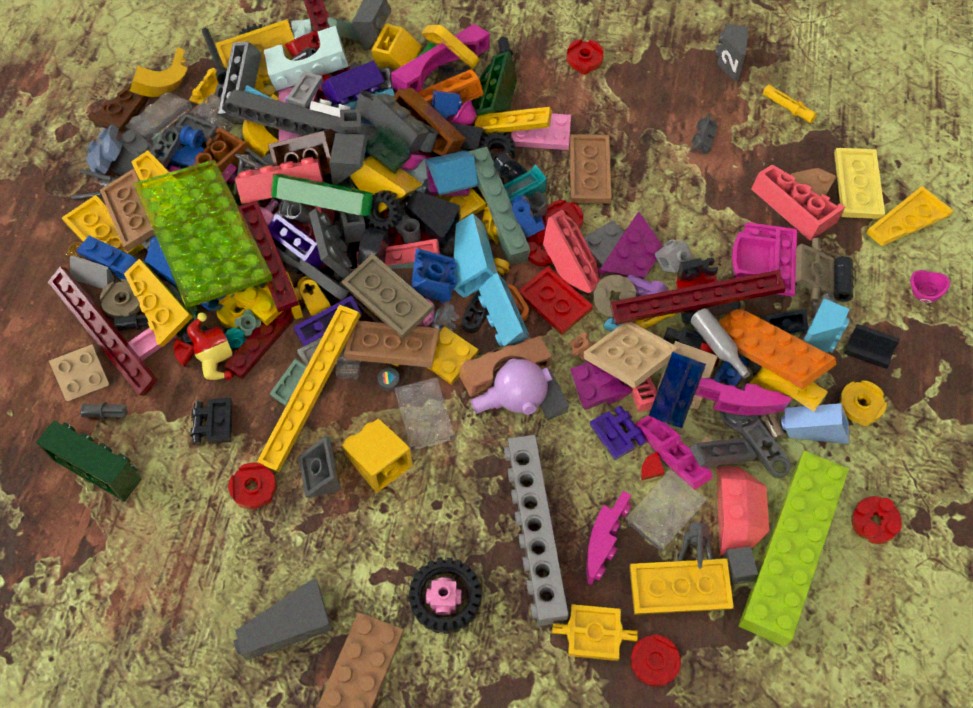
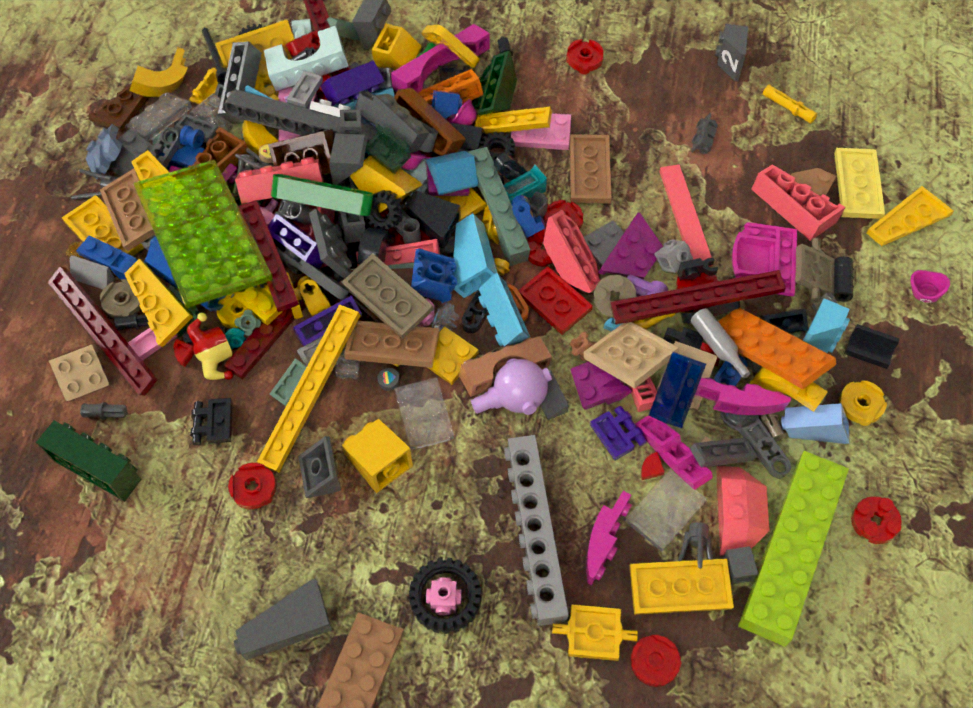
(264, 154): none -> tile
(684, 211): none -> coral tile

